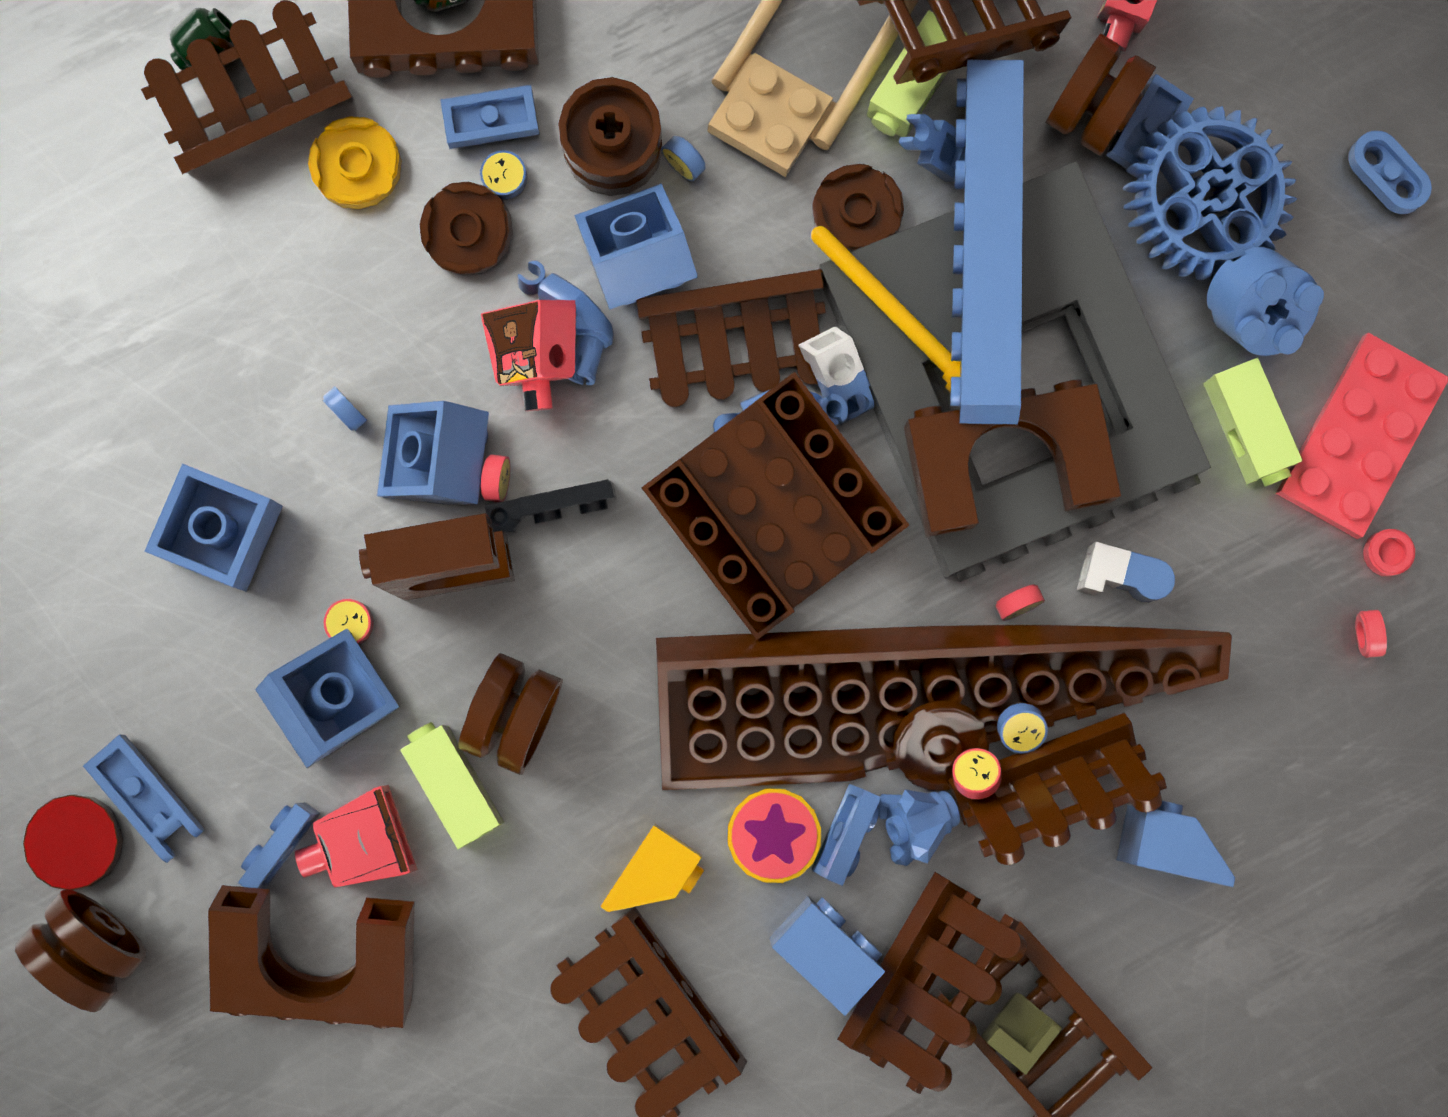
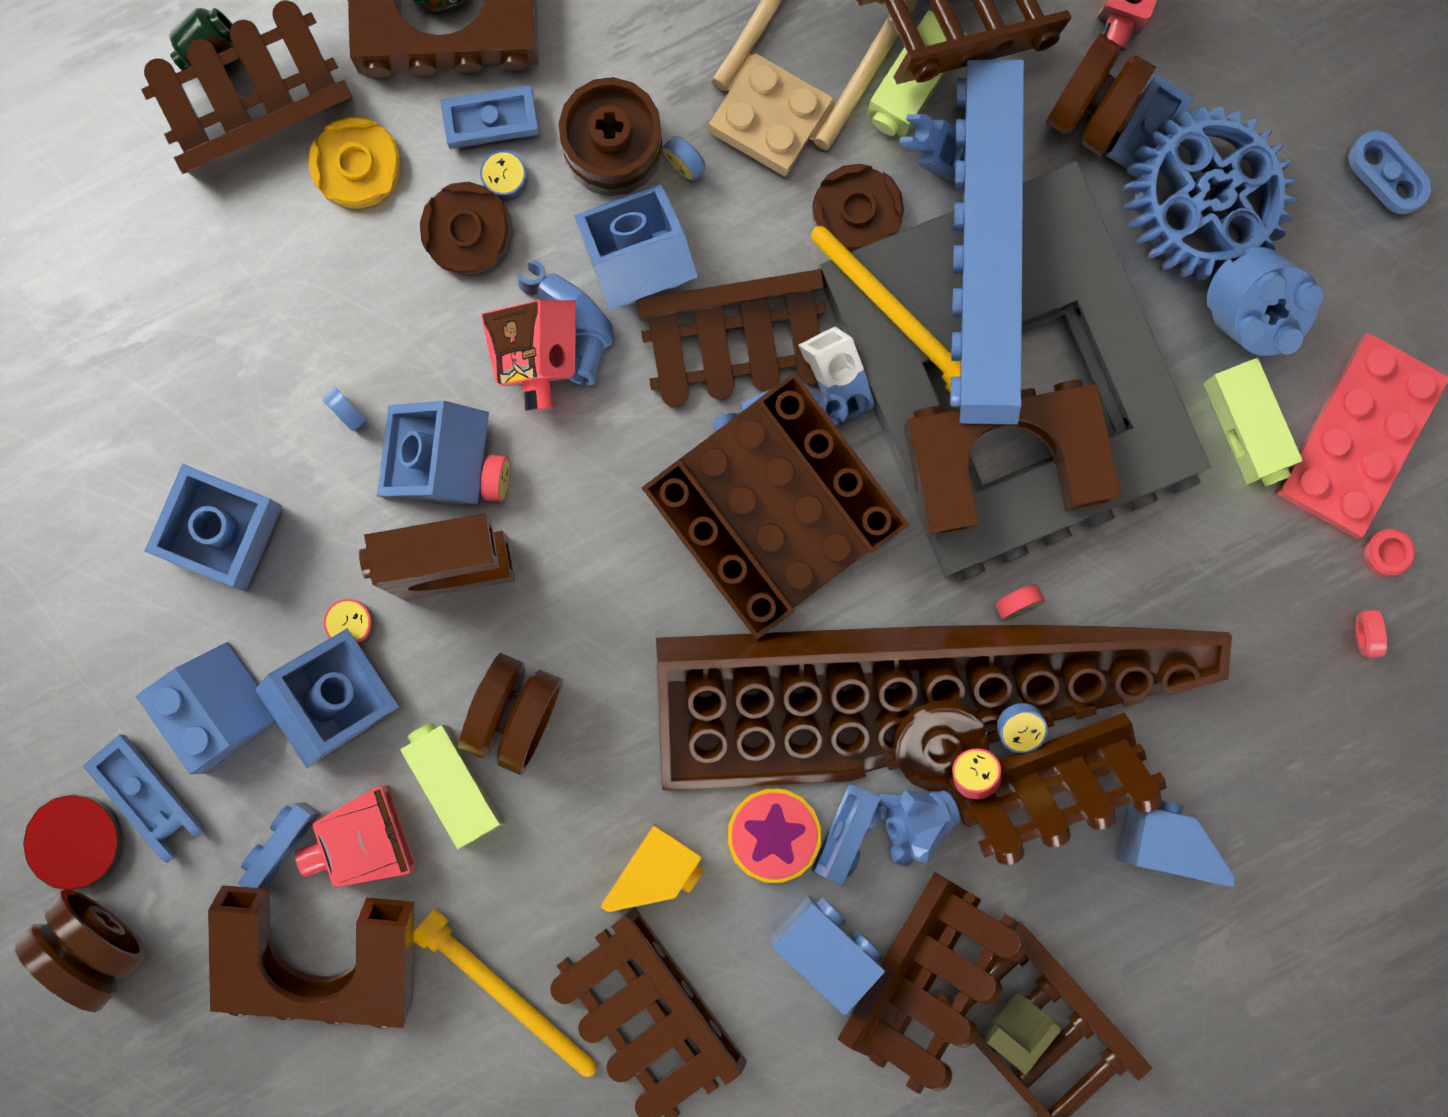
(207, 708): none -> medium blue slope
(437, 935): none -> yellow piece
(548, 505): black hinge -> none
(1139, 574): leg -> none

